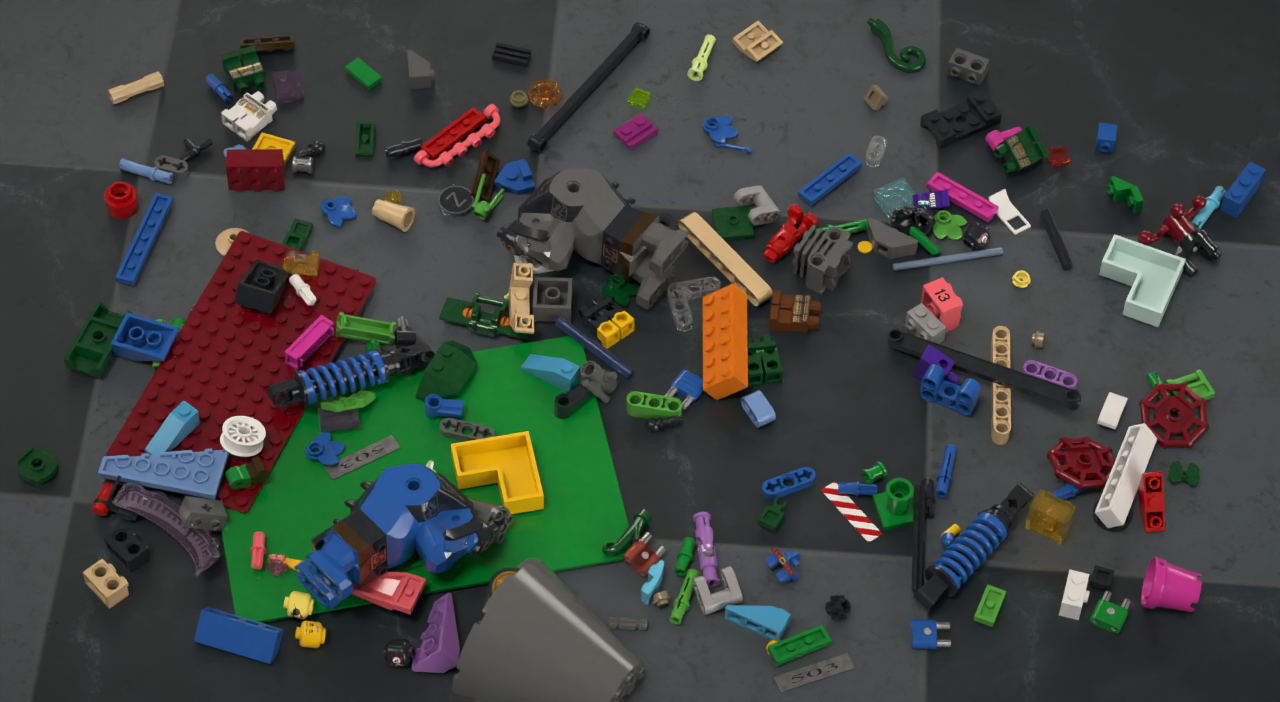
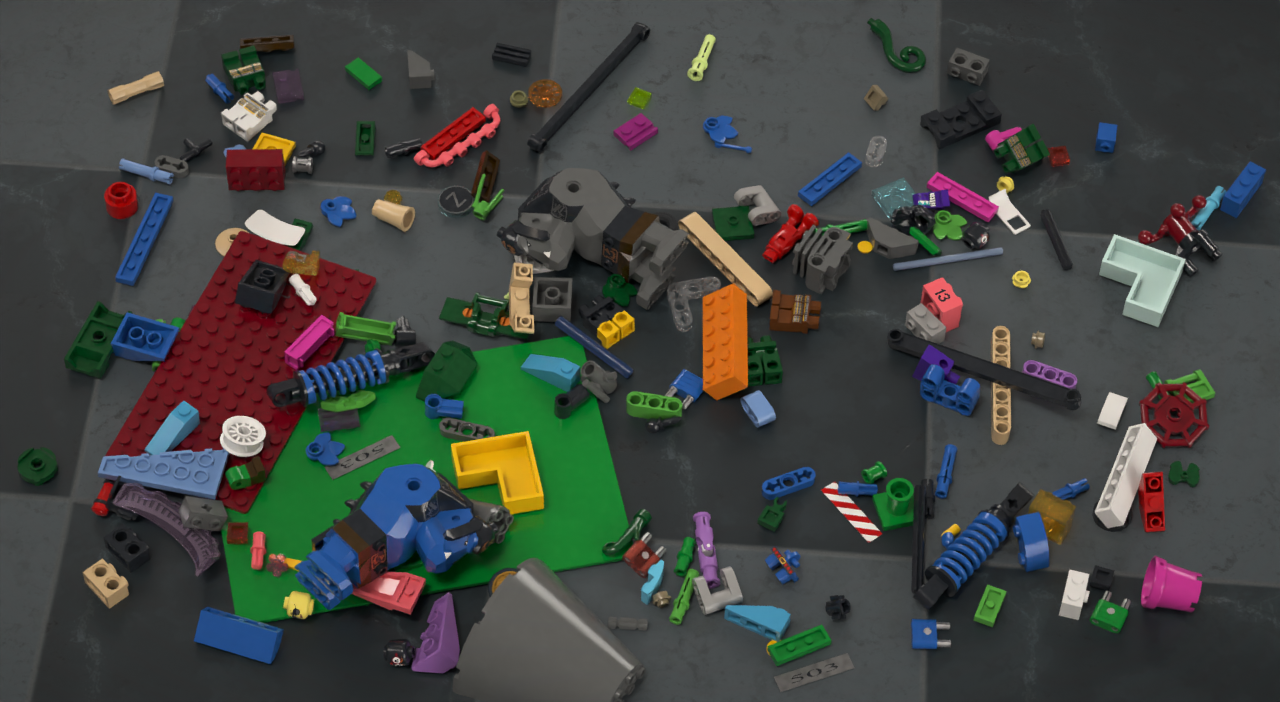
(237, 533): none -> clear red plate
(274, 229): none -> white sticker
(310, 634): yellow head -> none
(516, 177): blue plate -> none
(757, 41): tan slope -> none
(1005, 183): none -> light yellow plate
(1032, 541): none -> blue brick
(1078, 450): dark red plate -> none
(1122, 190): green slope -> none

